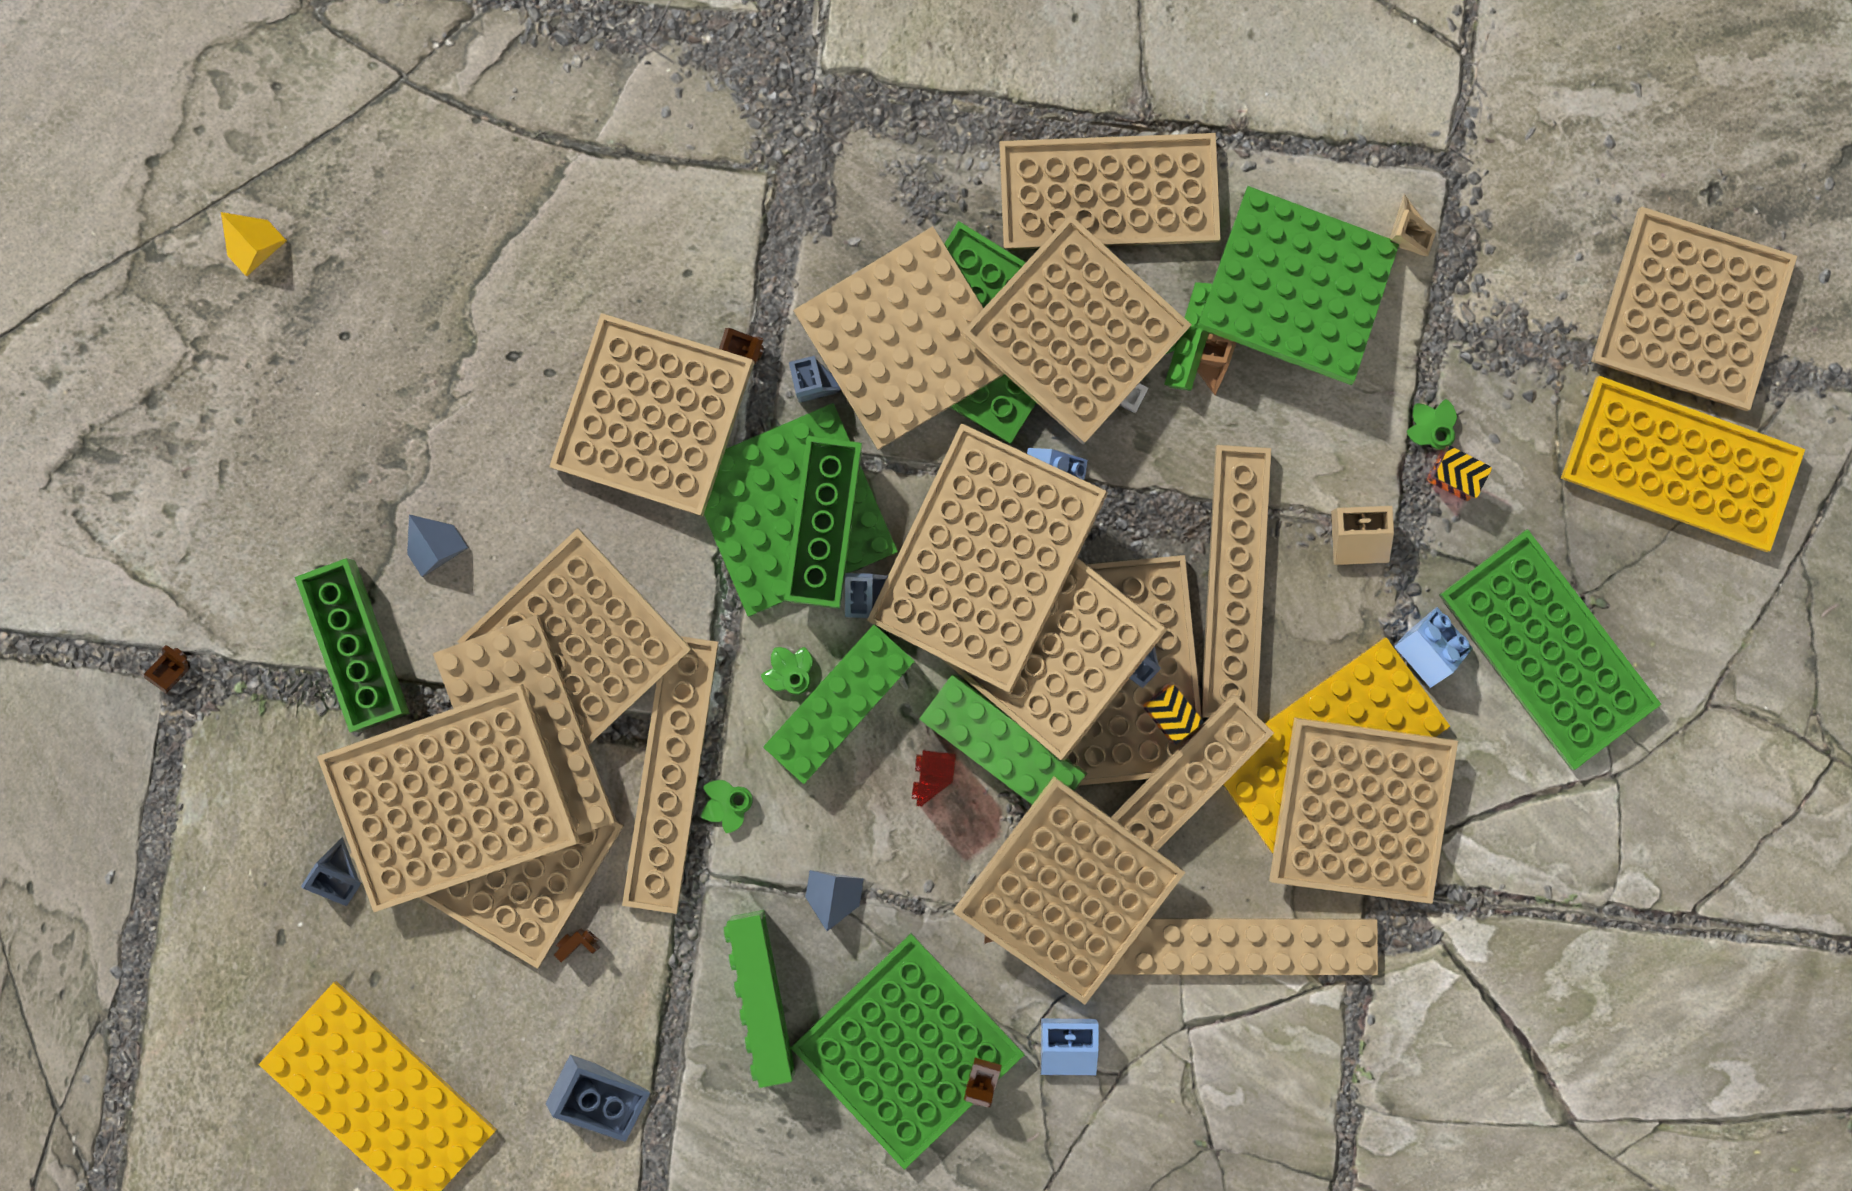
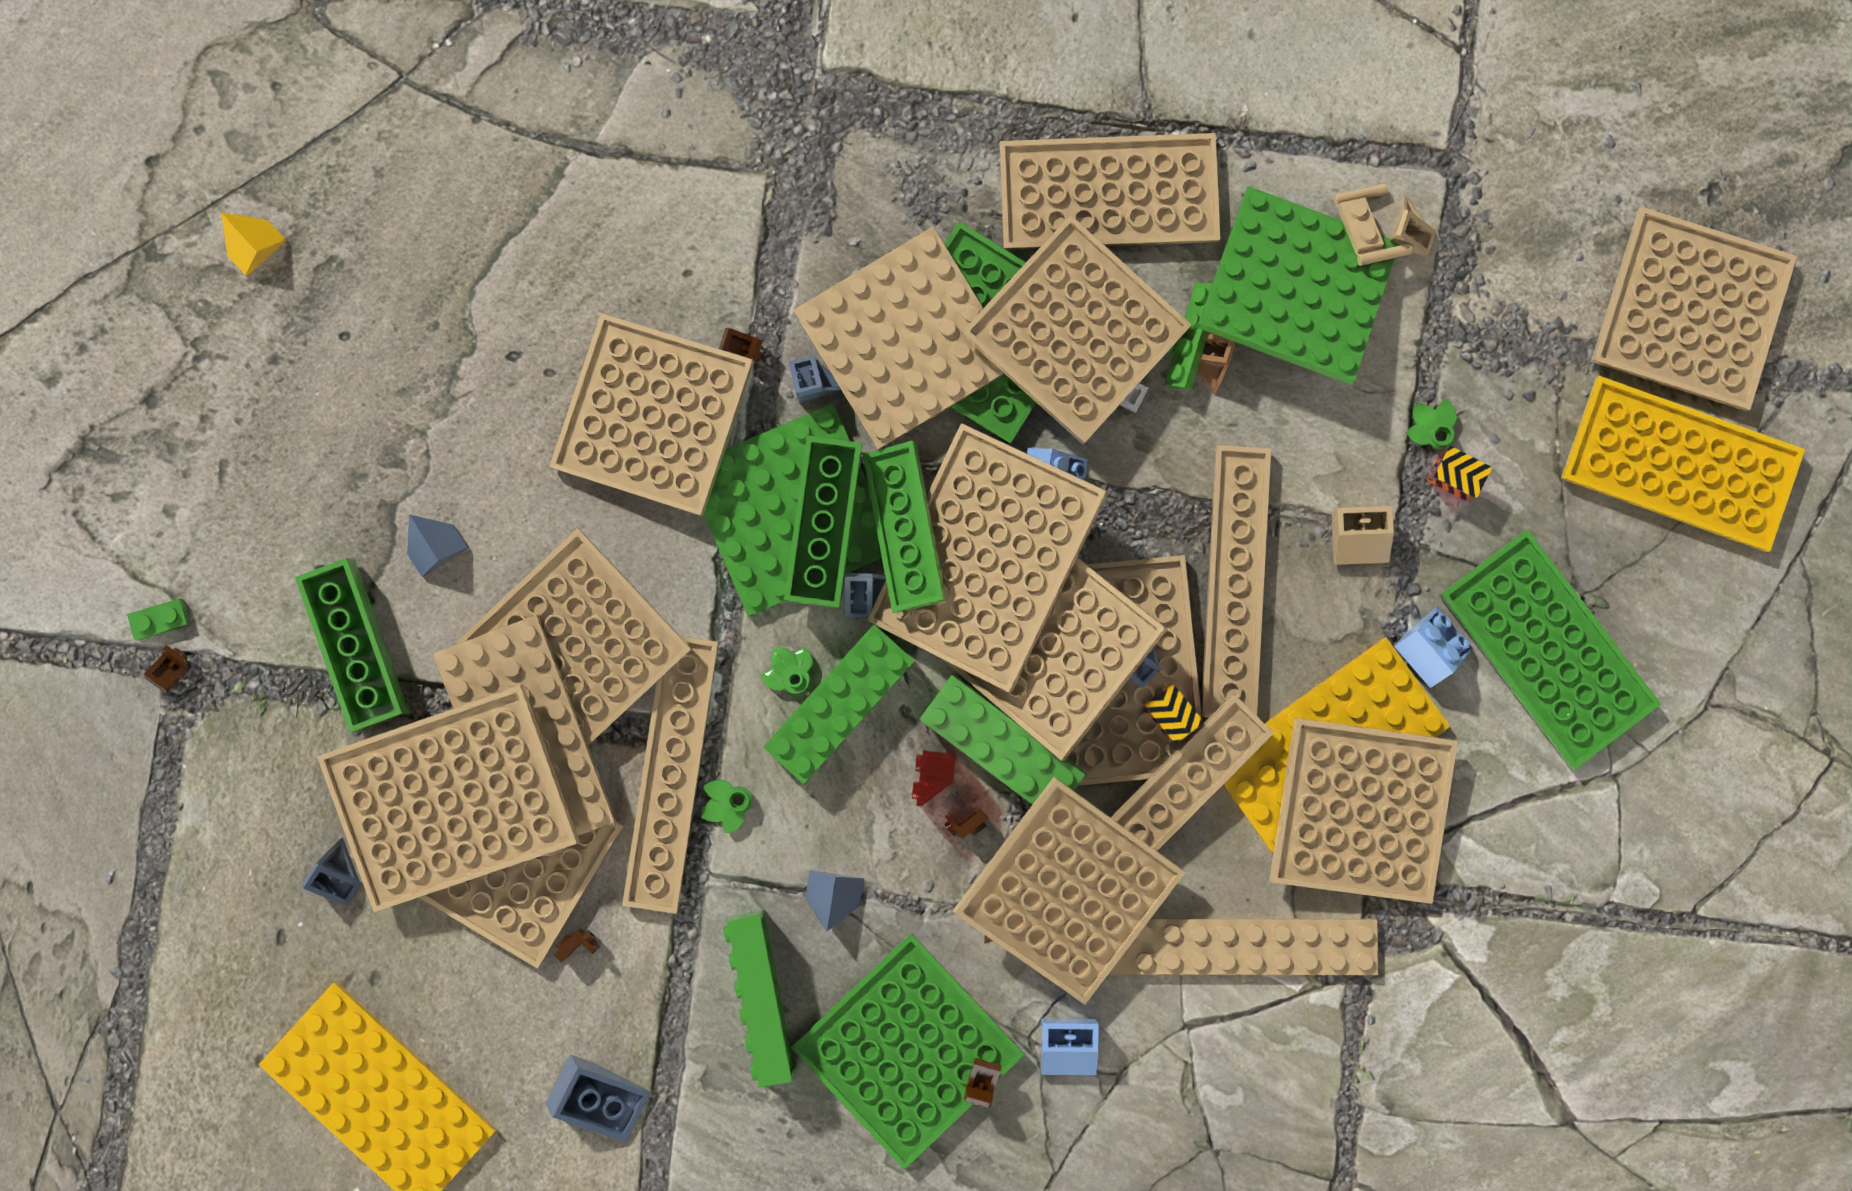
(158, 619): none -> bright green plate
(904, 527): none -> bright green plate
(973, 824): none -> reddish brown bracket
(1363, 228): none -> tan plate

